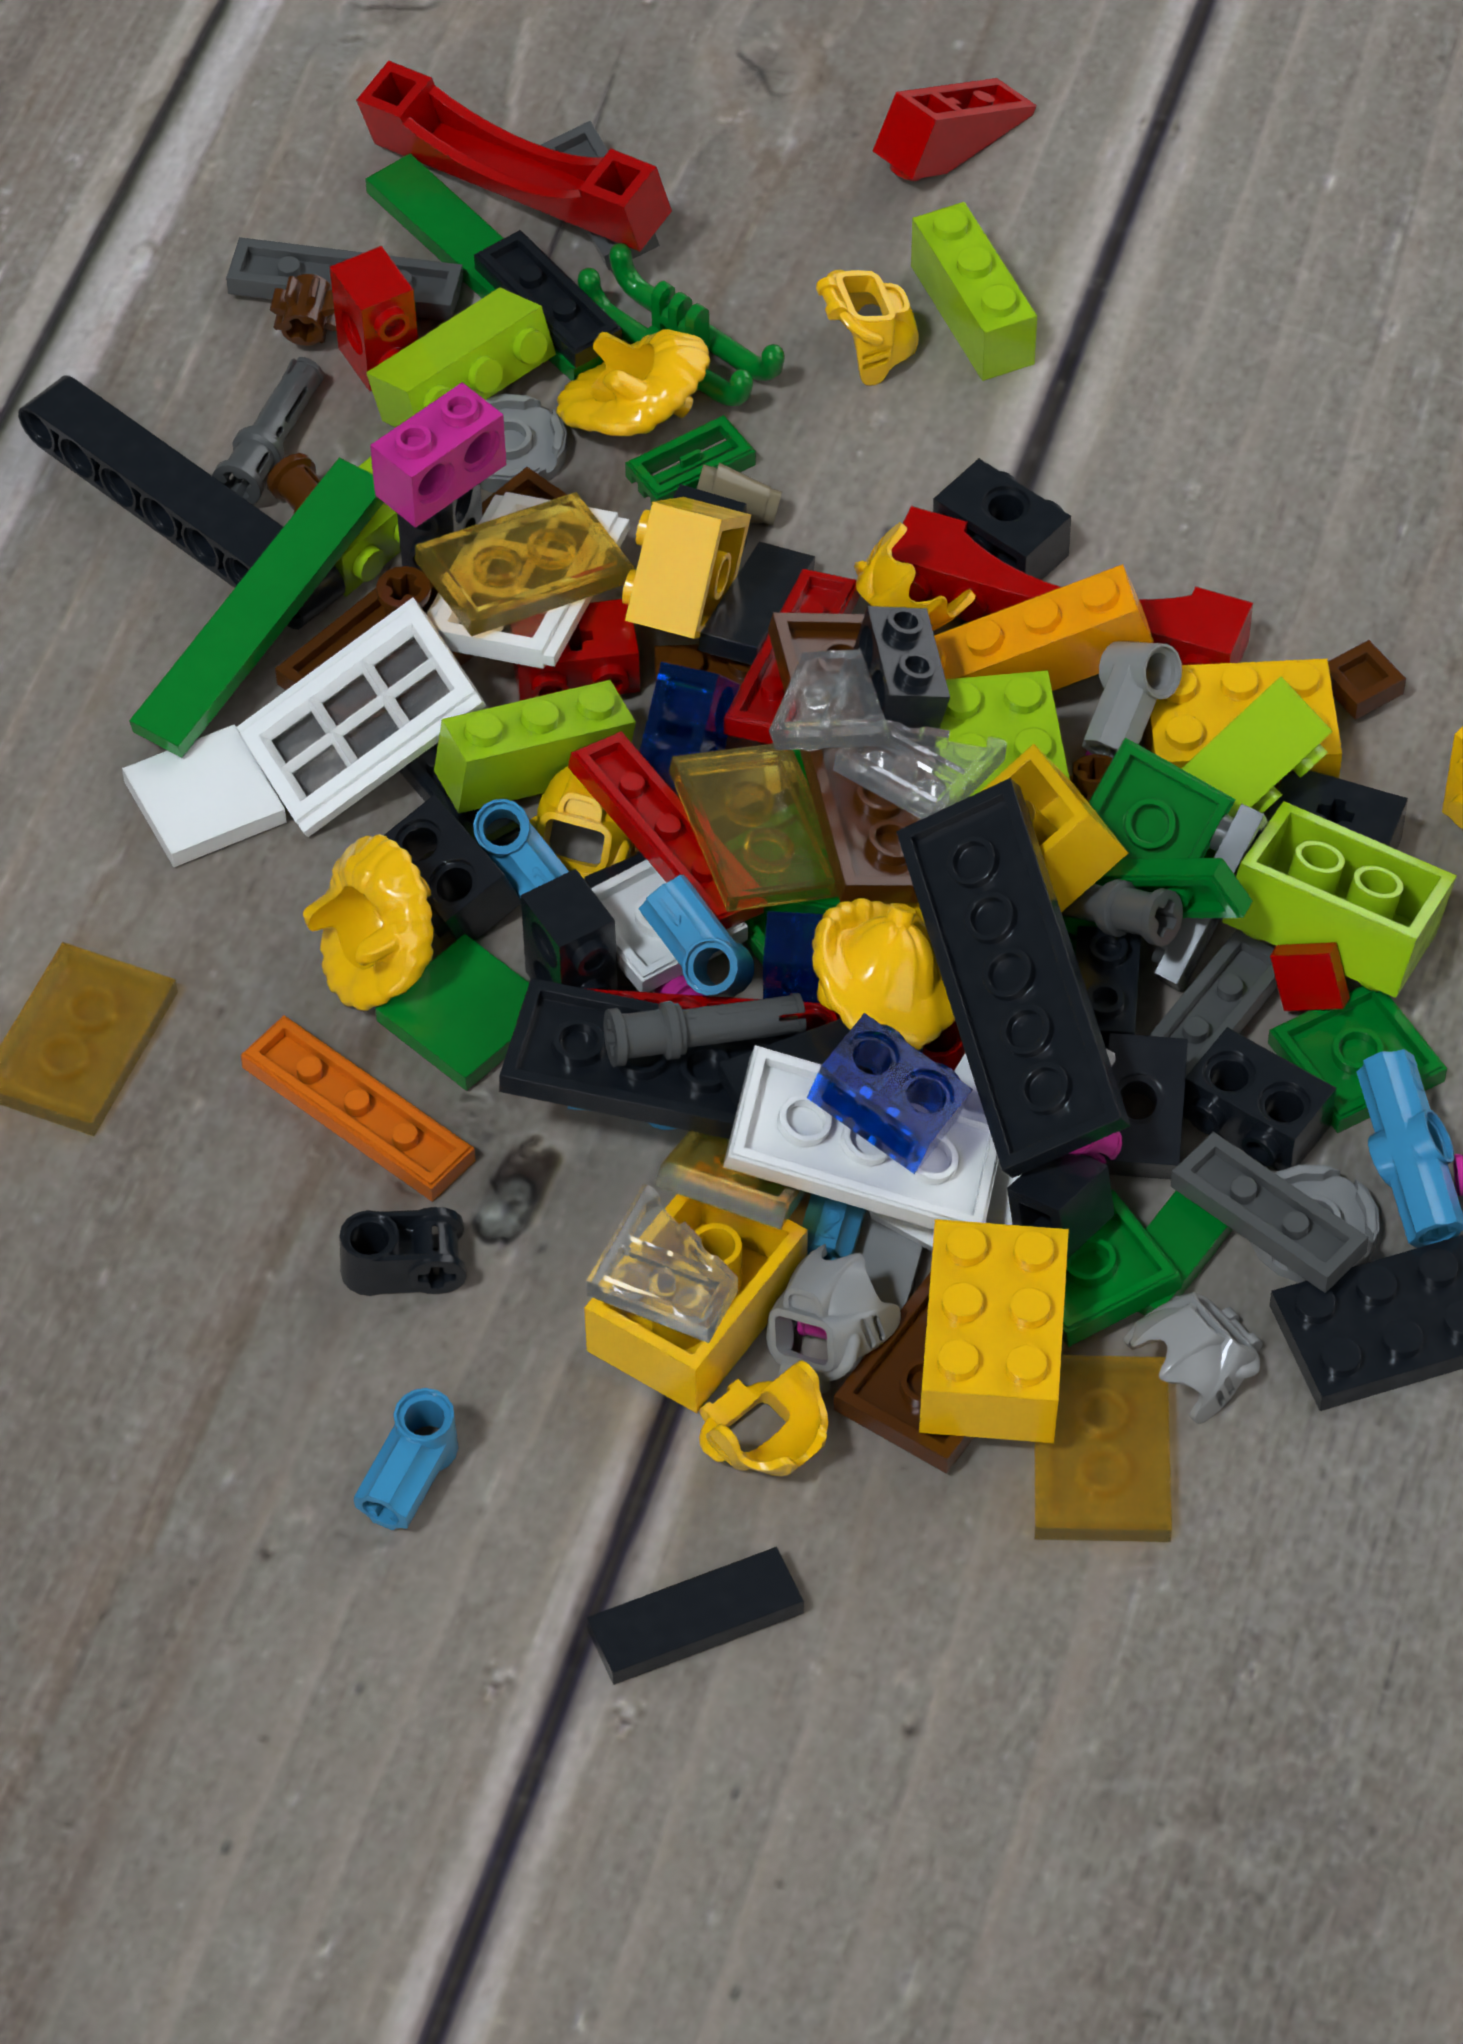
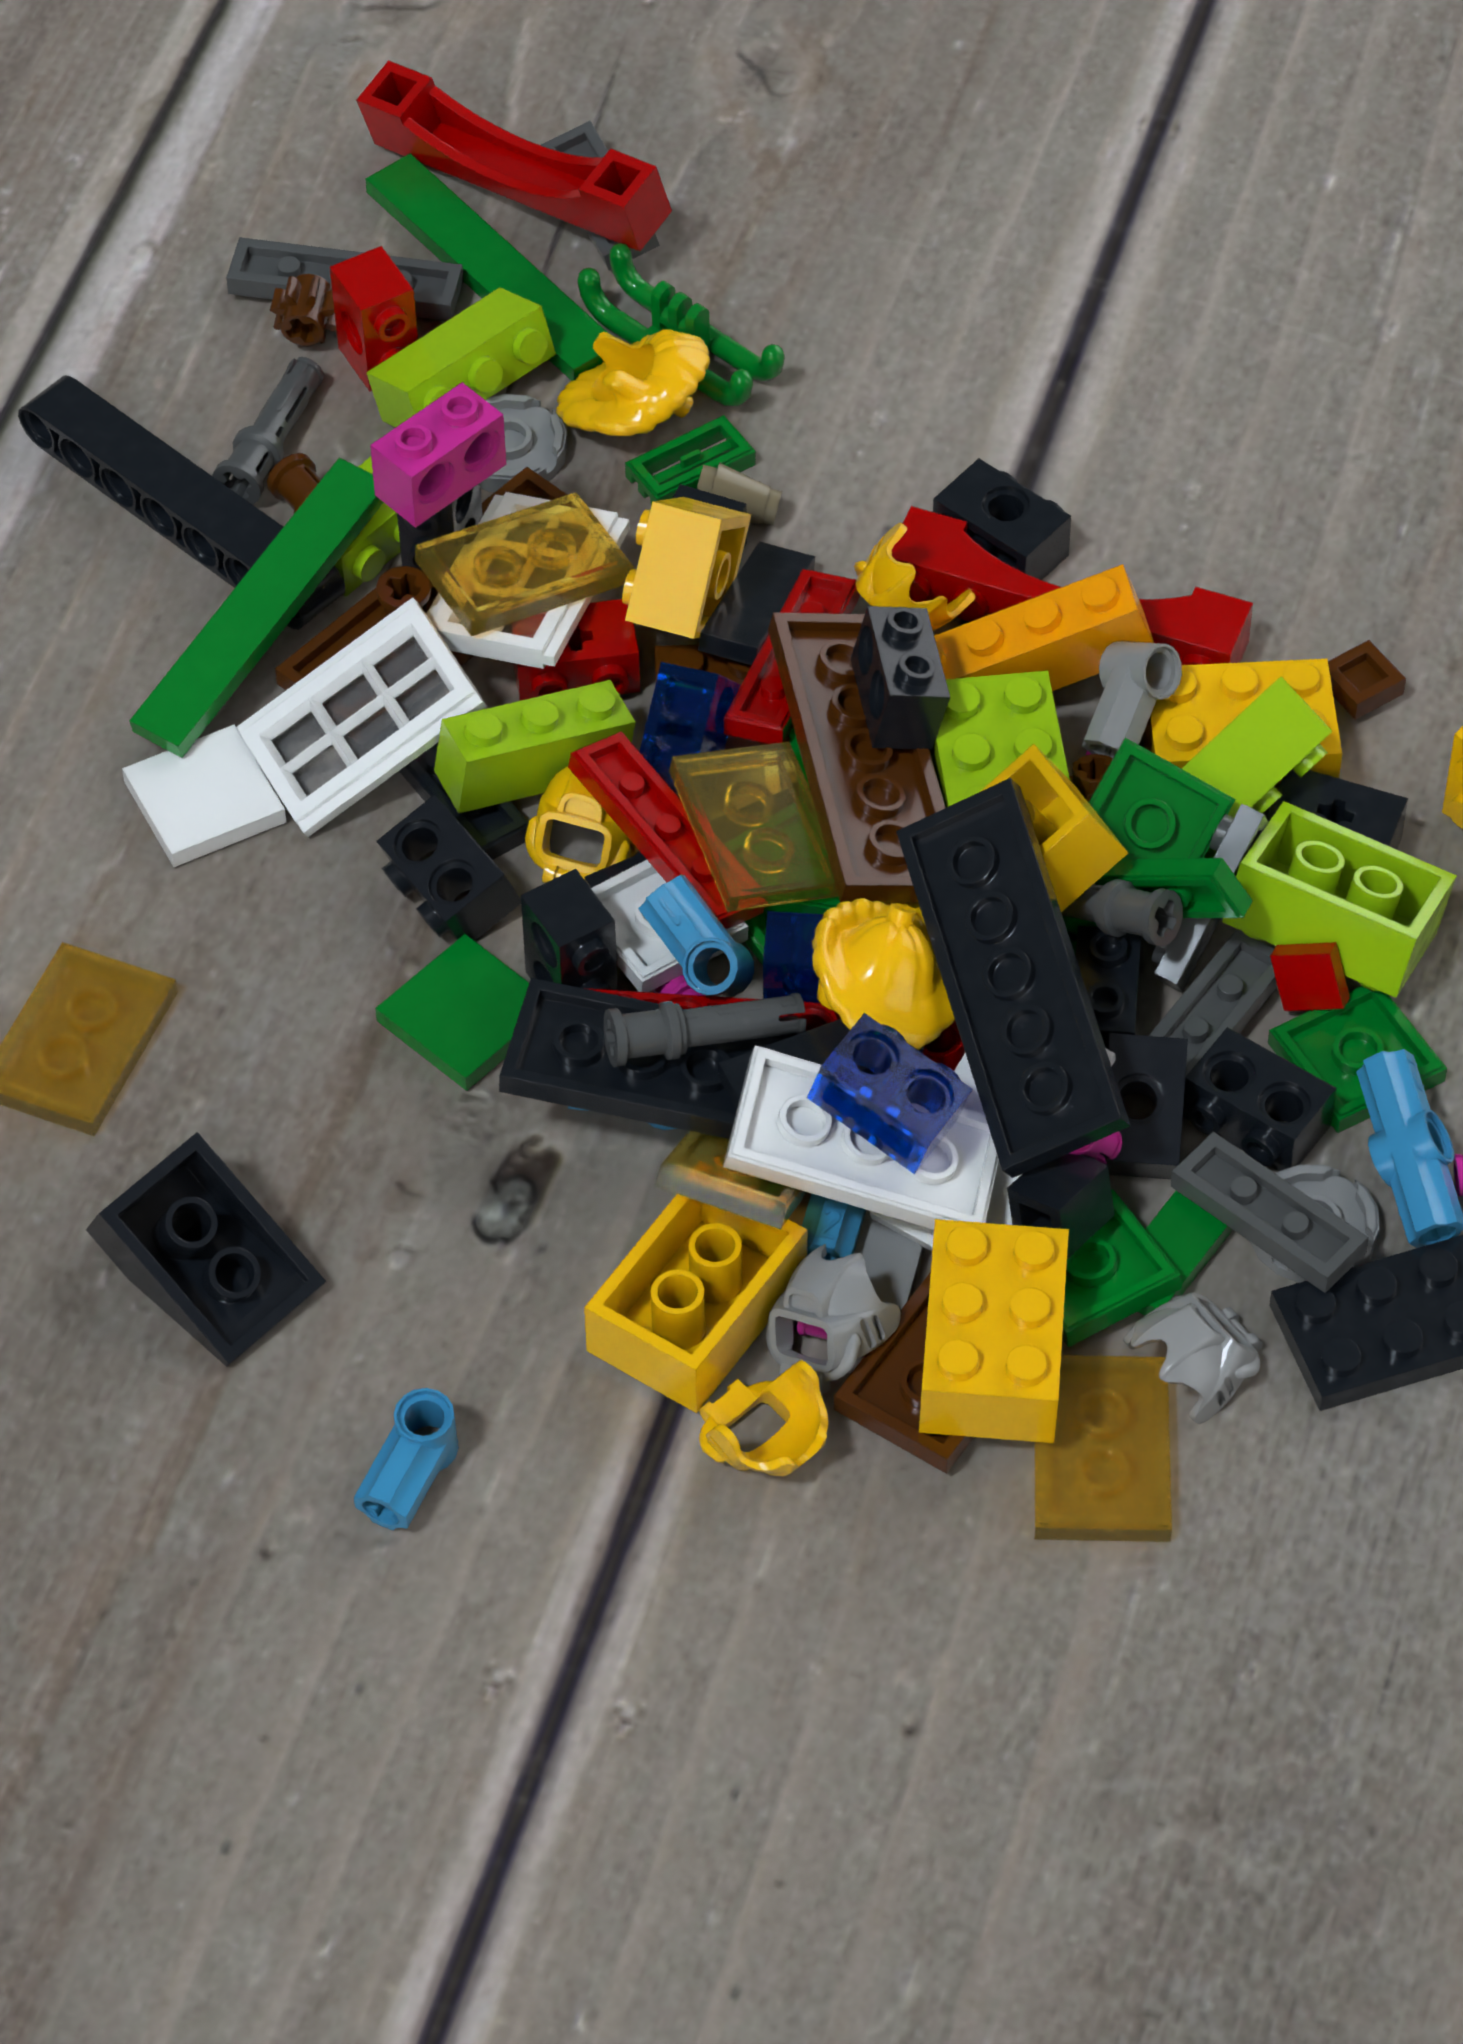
(205, 1251): none -> black slope
(358, 1108): orange tile -> none
(373, 923): yellow piece -> none
(403, 1251): black piece -> none
(529, 858): dark azure piece -> none
(569, 312): black tile -> none
(663, 1271): clear wing -> none
(695, 1615): black tile -> none
(829, 705): clear wing -> none
(878, 340): yellow helmet -> none
(920, 768): clear wing -> none
(945, 125): red slope -> none
(973, 291): lime brick -> none

